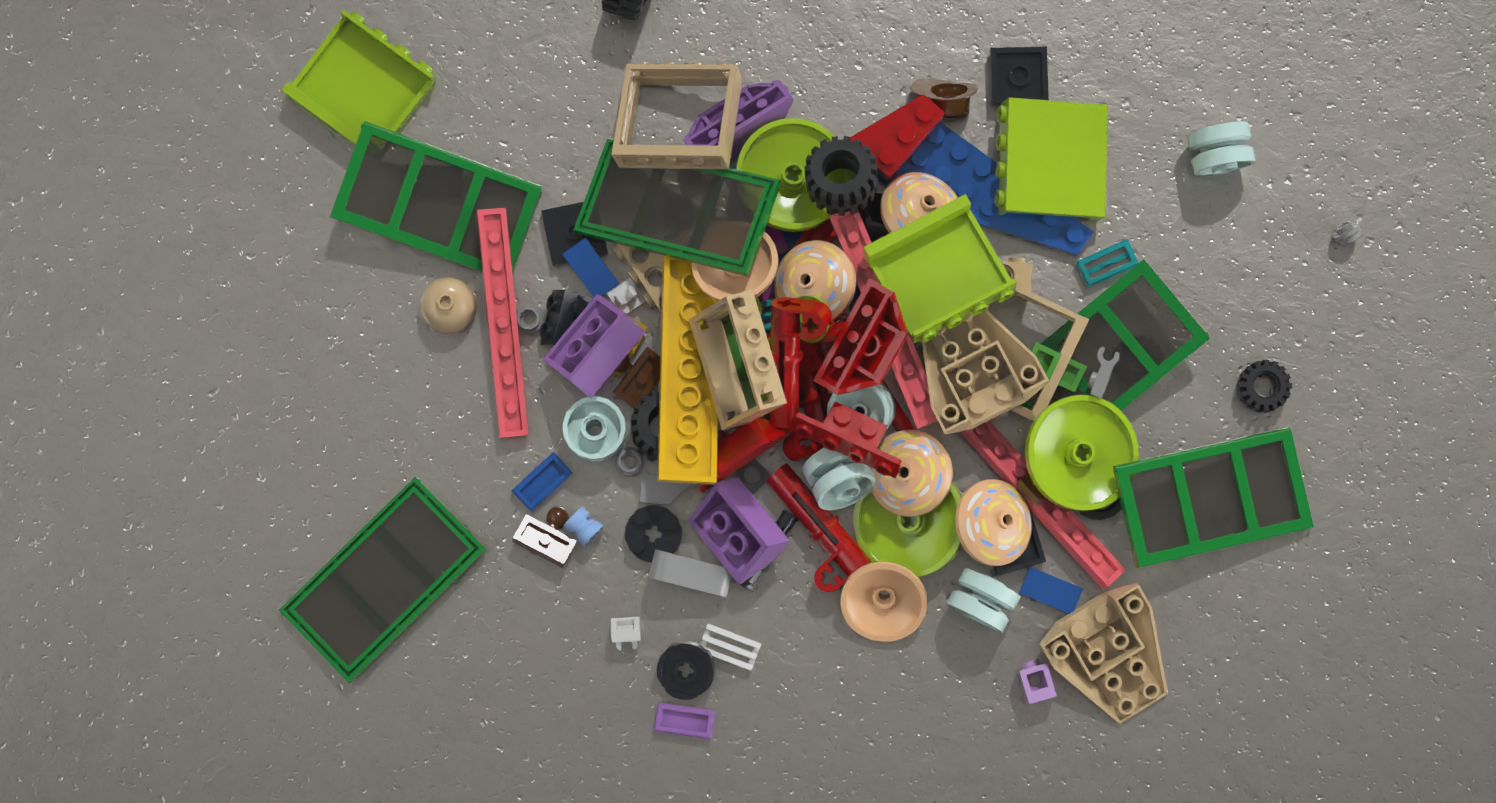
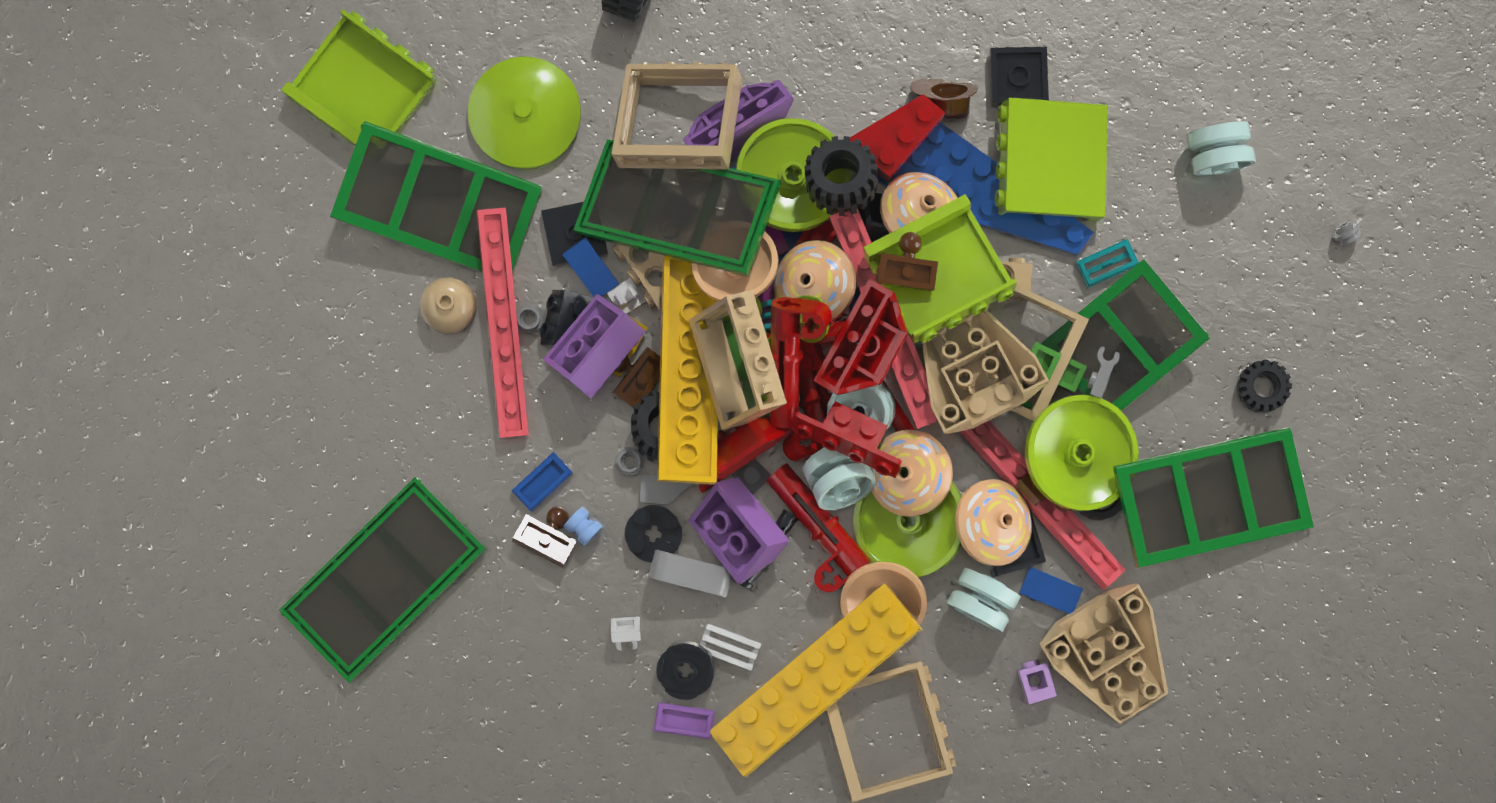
(524, 113): none -> lime dish
(592, 412): light aqua wheel -> none
(815, 680): none -> yellow plate
(906, 269): none -> reddish brown plate
(937, 731): none -> tan window

